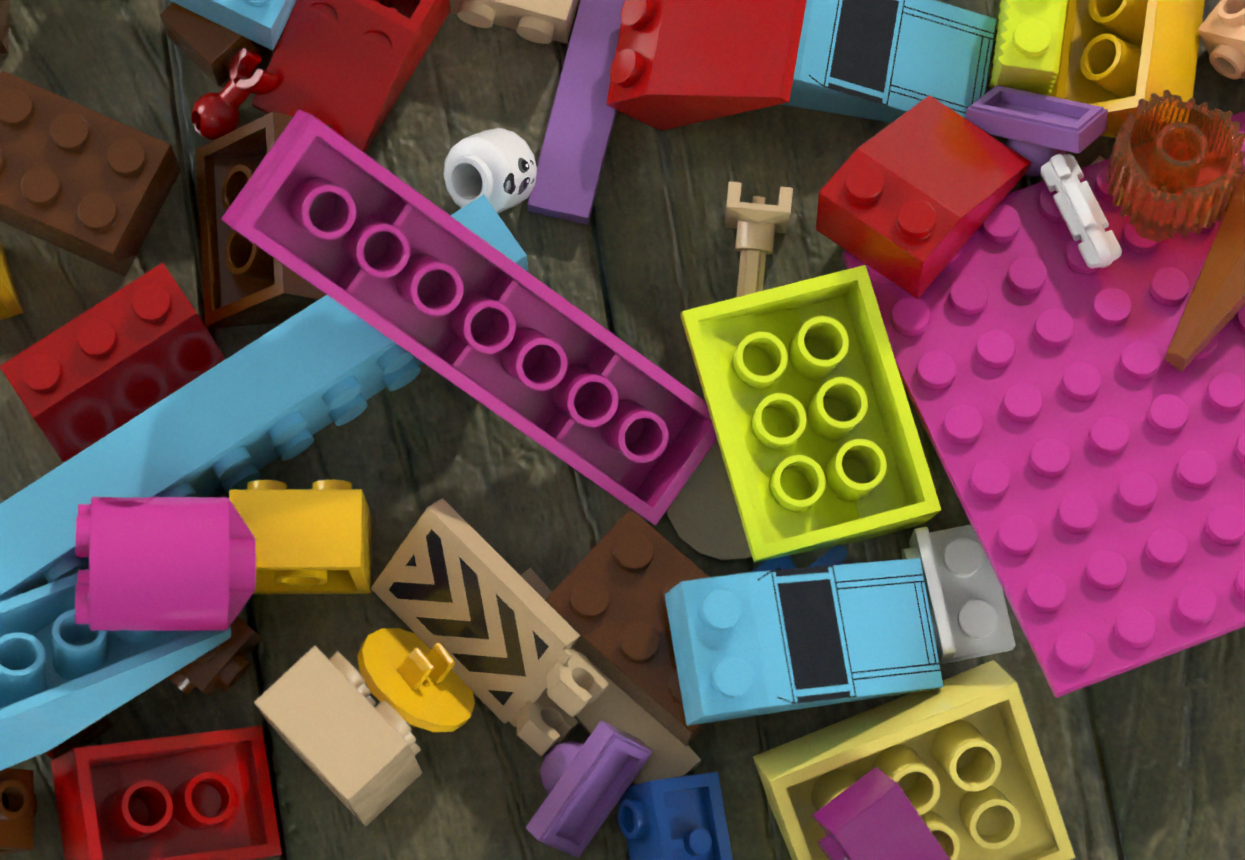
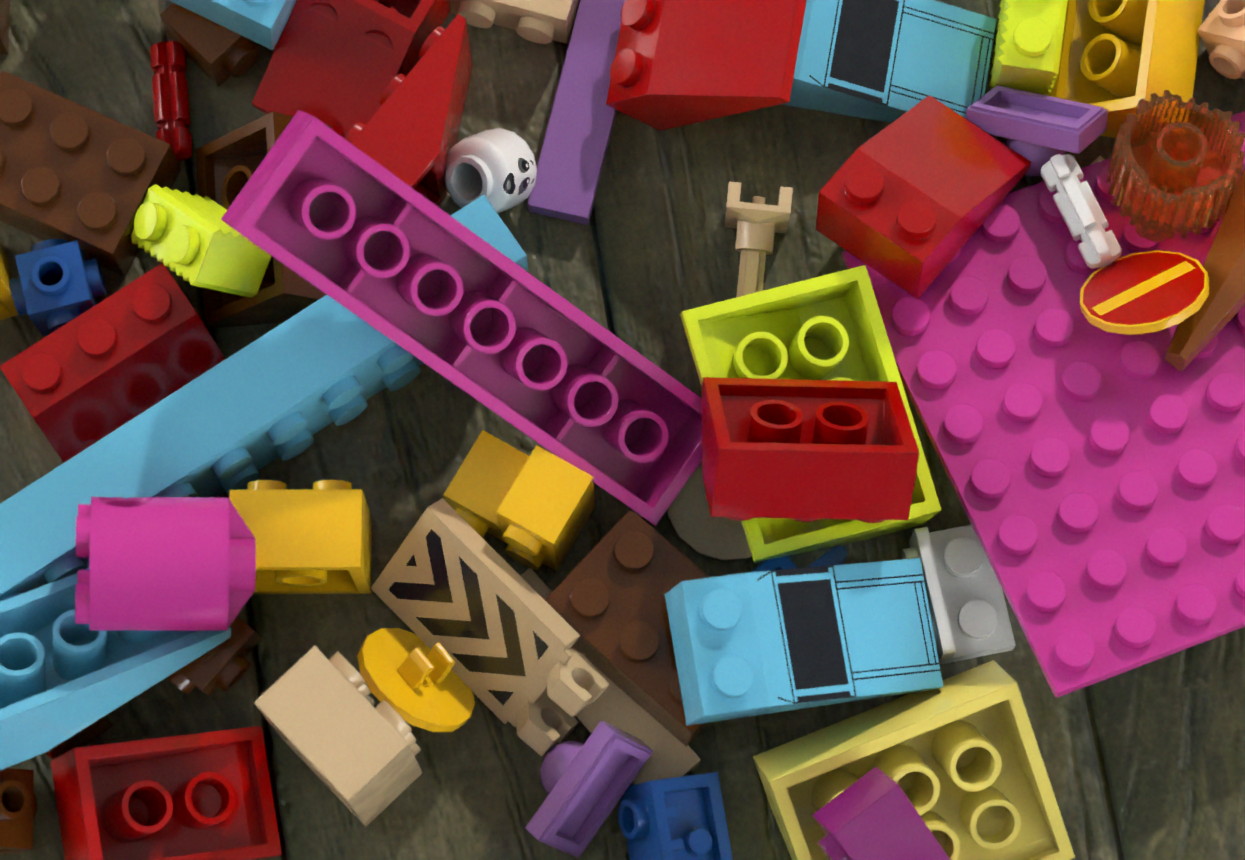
(73, 279): none -> blue brick
(171, 97): none -> red axle
(196, 243): none -> neon yellow brick
(218, 112): red arm -> none
(421, 113): none -> red slope
(522, 499): none -> yellow brick
(807, 449): none -> red slope
(1144, 292): none -> red piece

